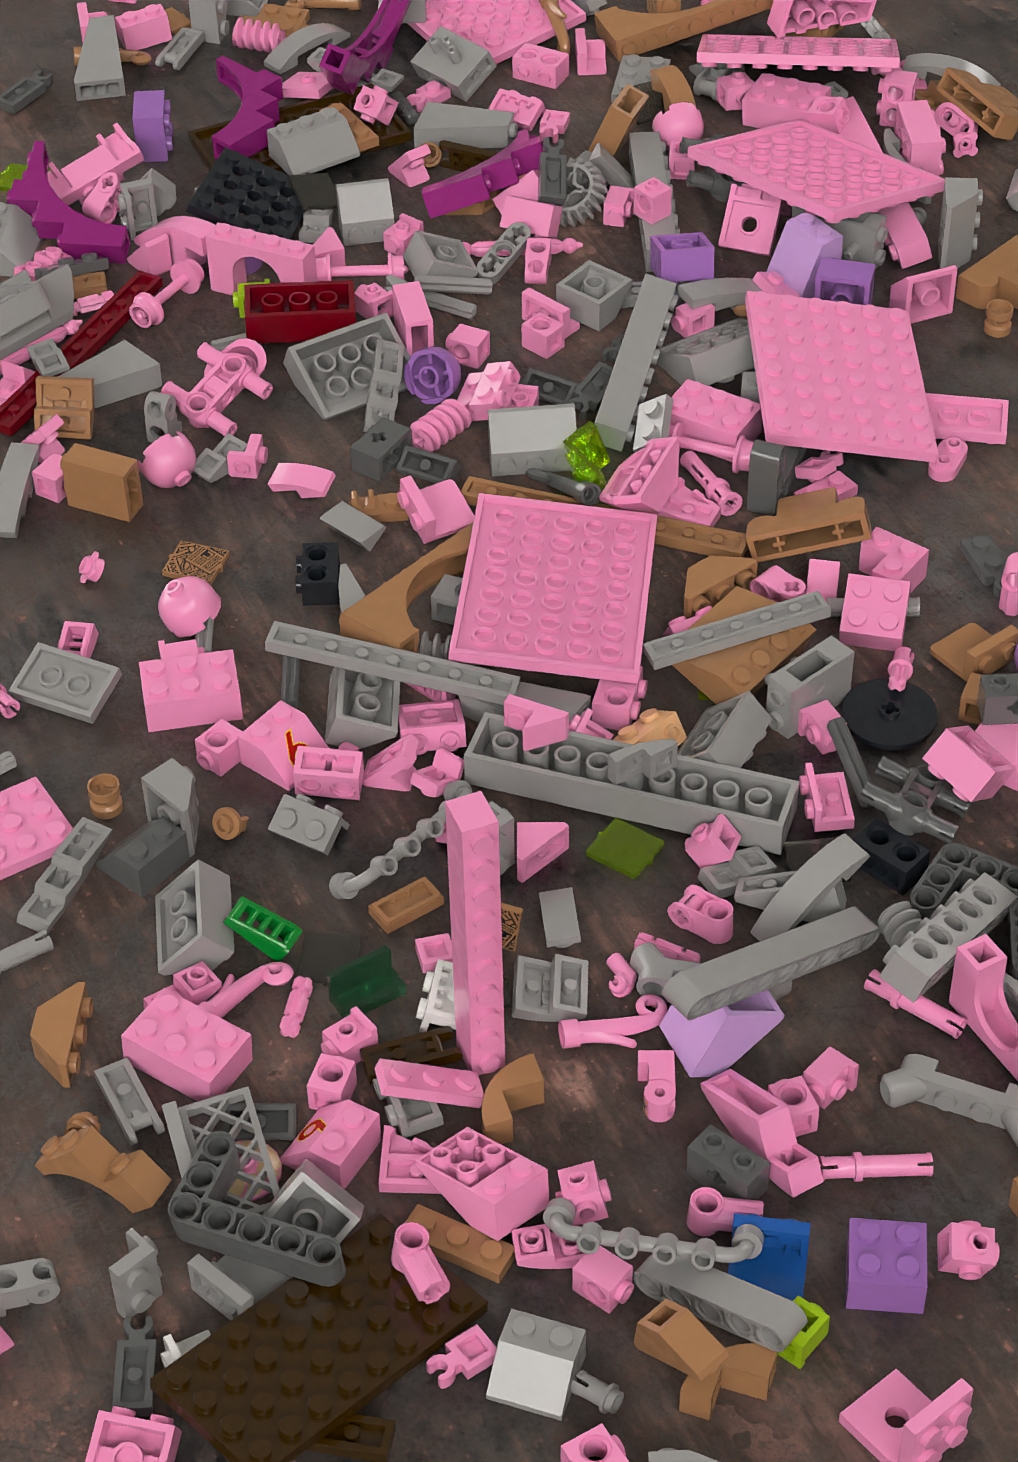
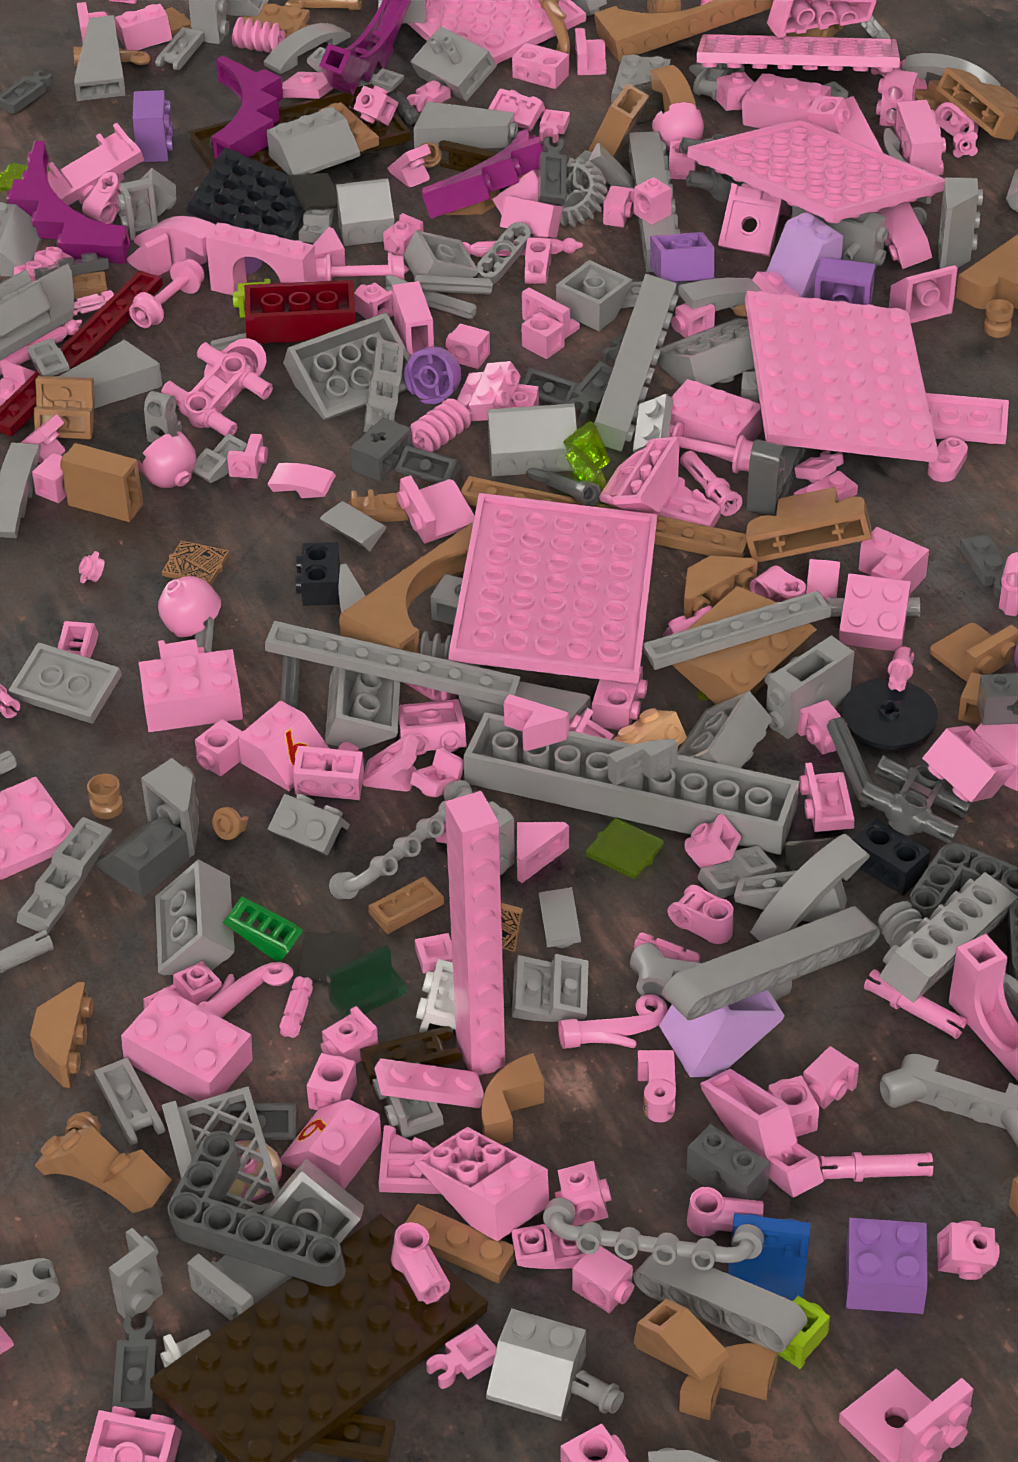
(624, 976): bright pink arm -> none

